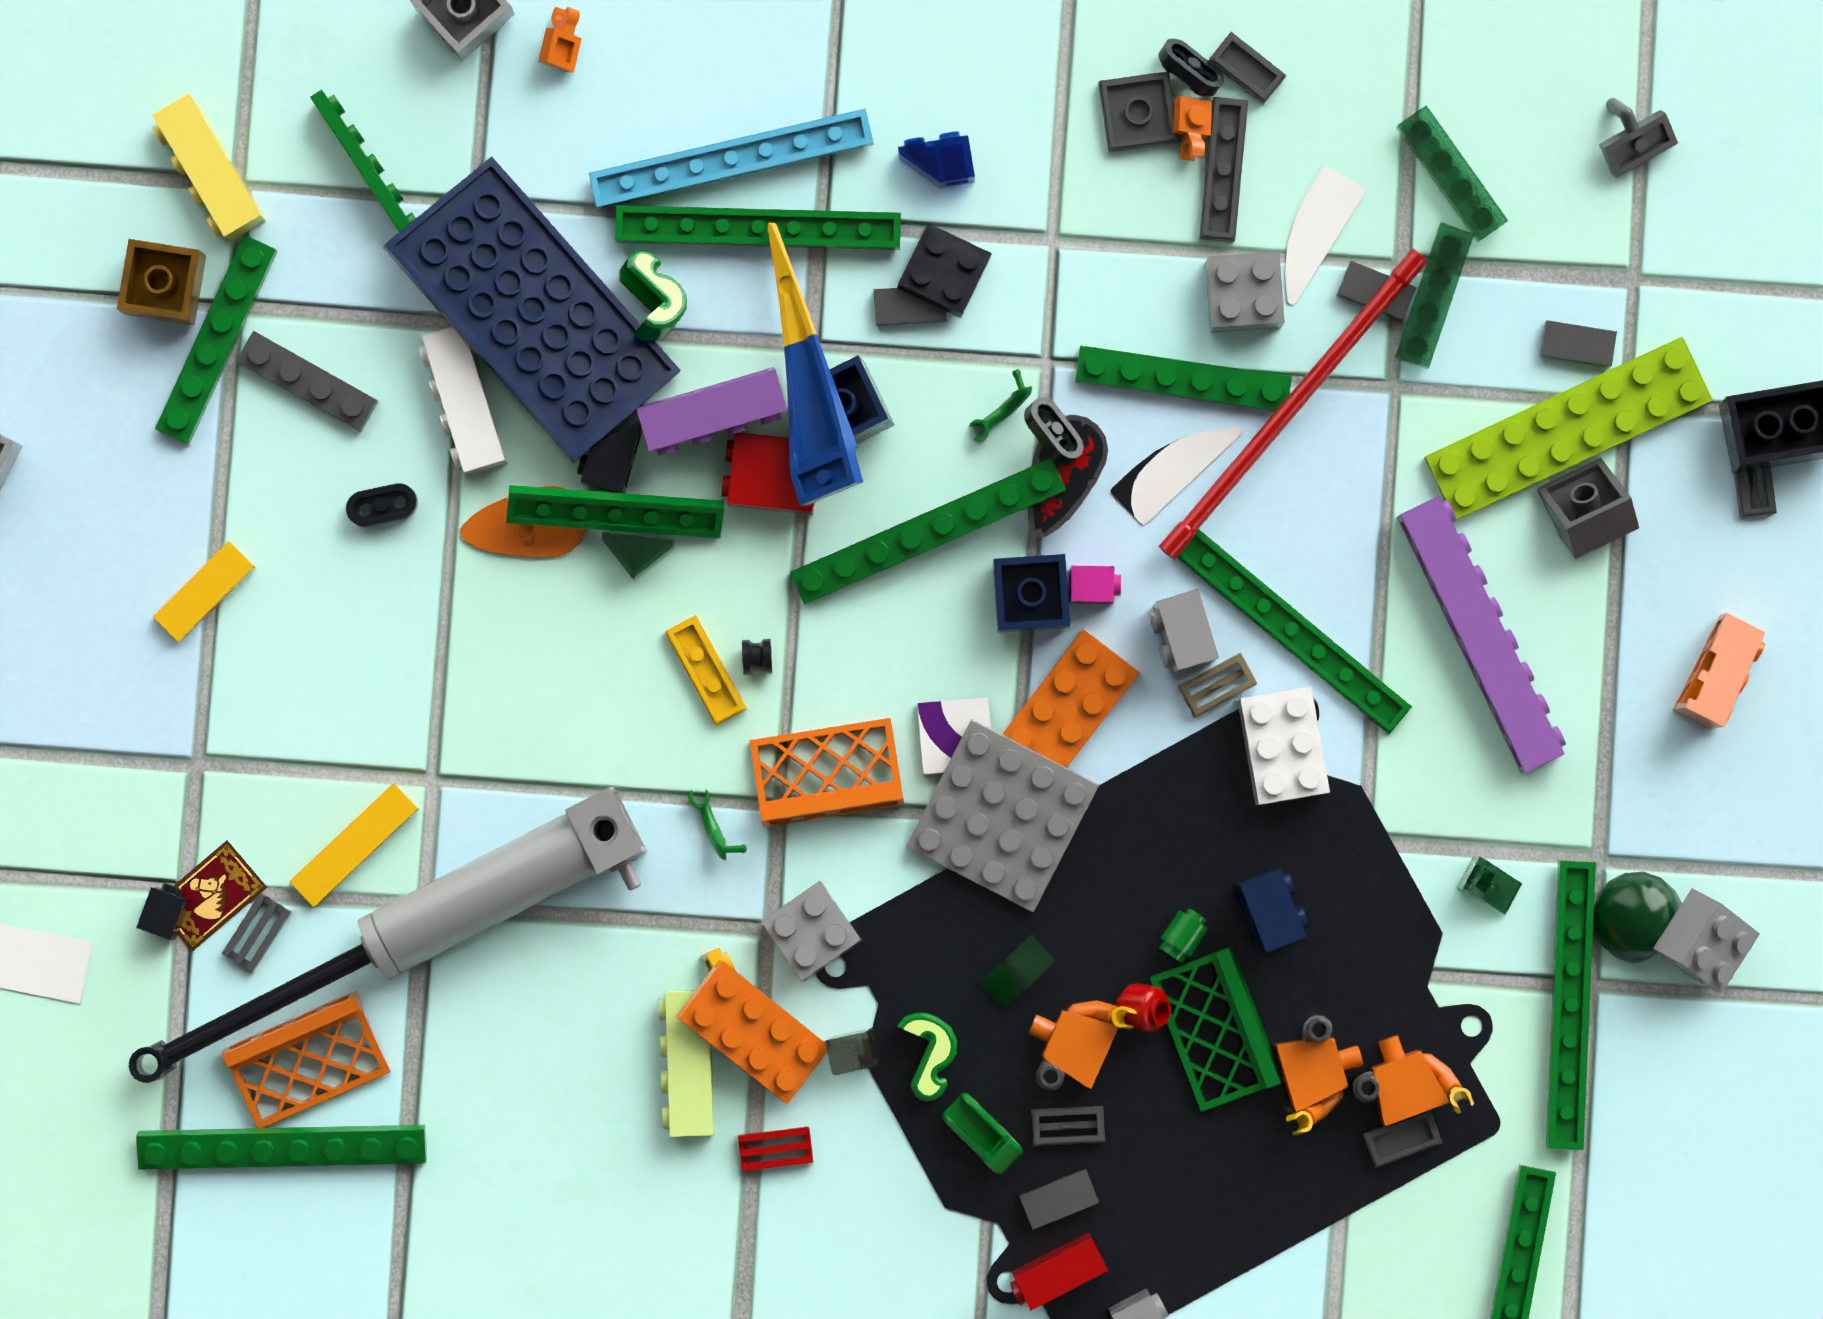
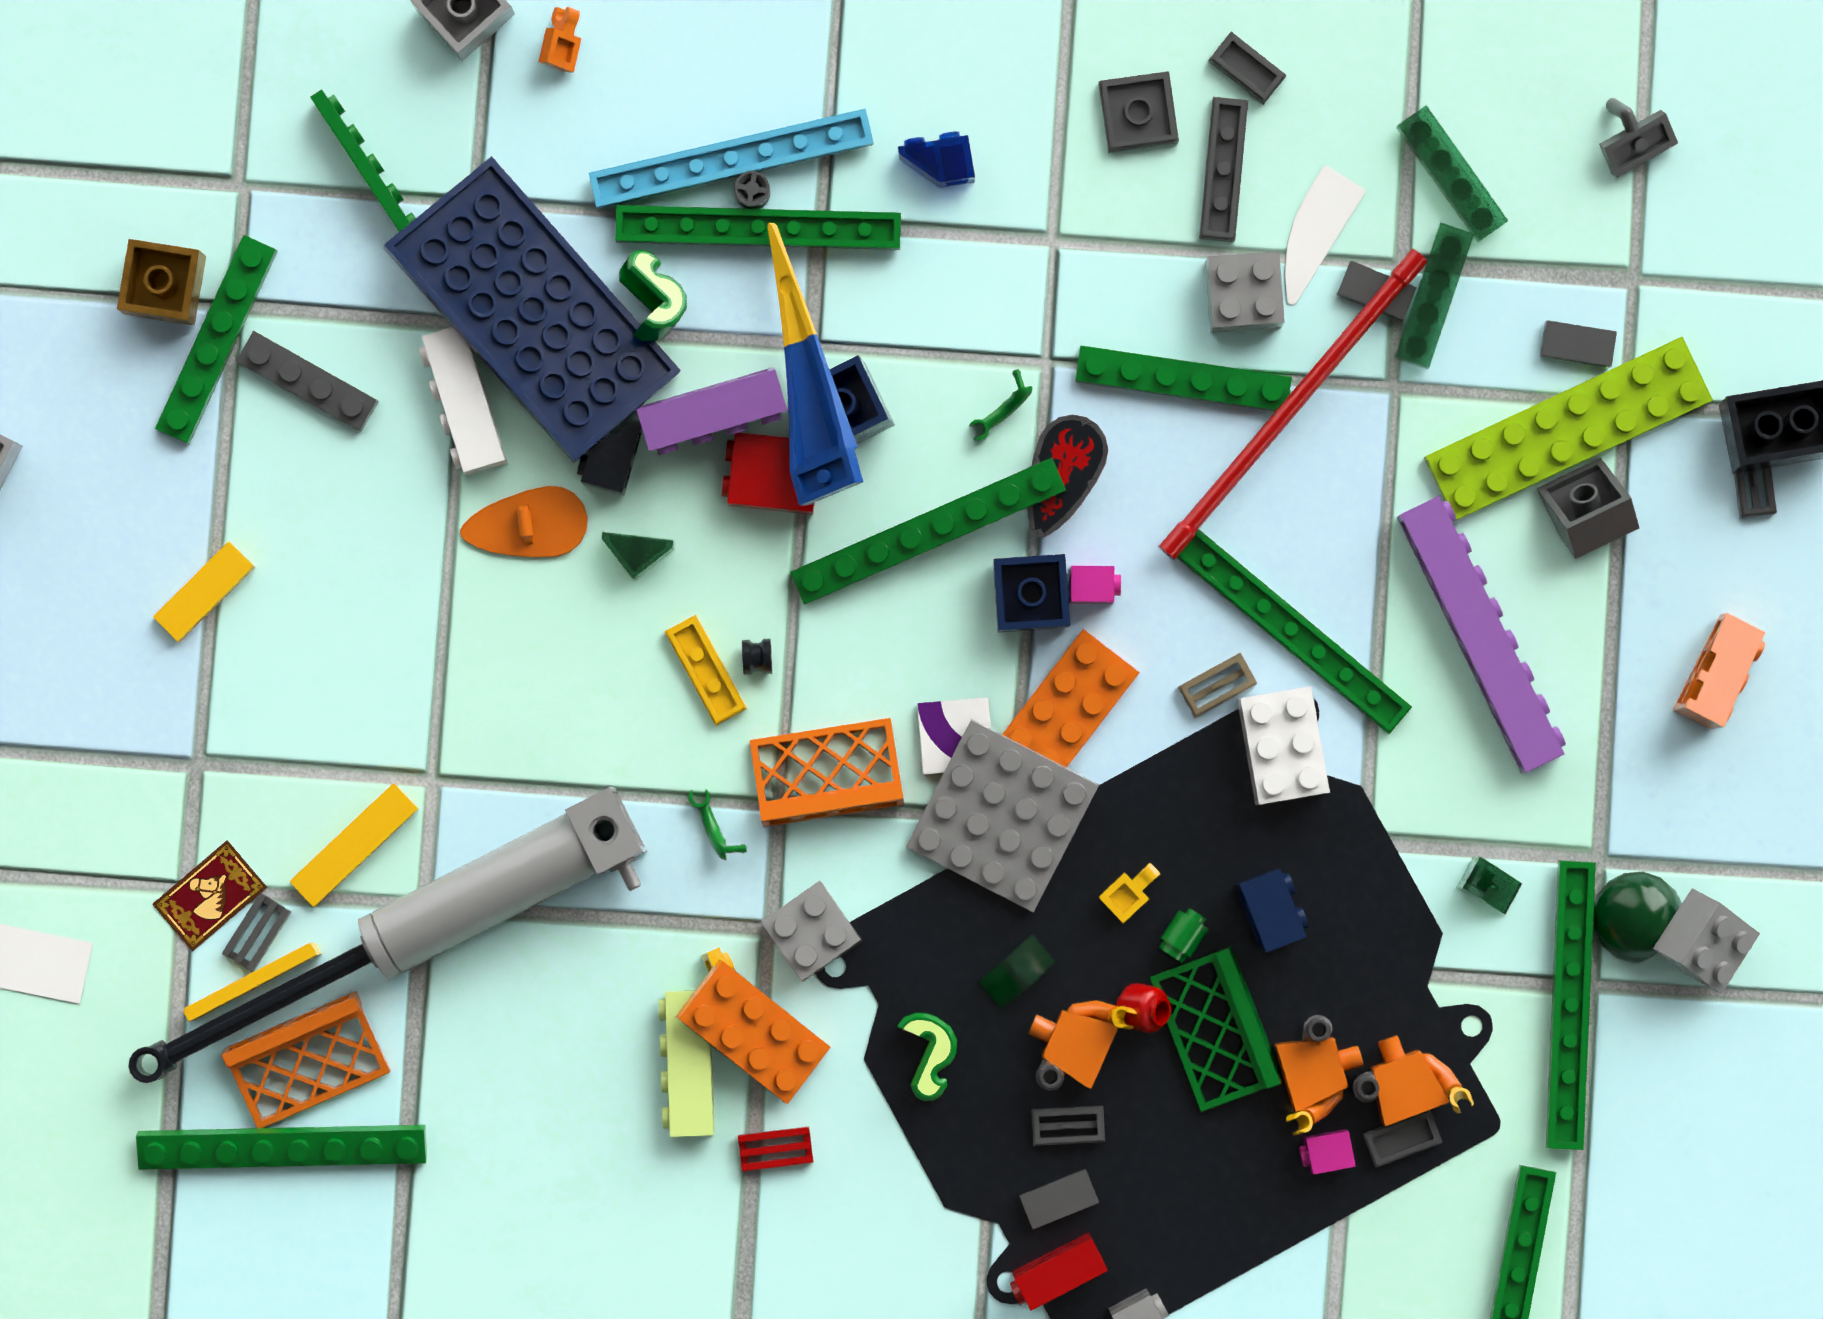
(164, 911): black brick -> none
(208, 168): light yellow brick -> none
(251, 981): none -> yellow tile
(382, 505): black plate -> none
(614, 511): green plate -> none
(752, 183): none -> dark grey wheel
(851, 1051): clear smoke panel -> none
(901, 308): dark grey tile -> none
(944, 270): black plate -> none
(982, 1133): green animal -> none
(1053, 431): black plate -> none
(1127, 894): none -> yellow plate
(1169, 470): white sticker -> none
(1183, 631): light grey brick -> none
(1190, 67): black plate -> none
(1193, 122): orange plate -> none
(1327, 1152): none -> dark pink brick

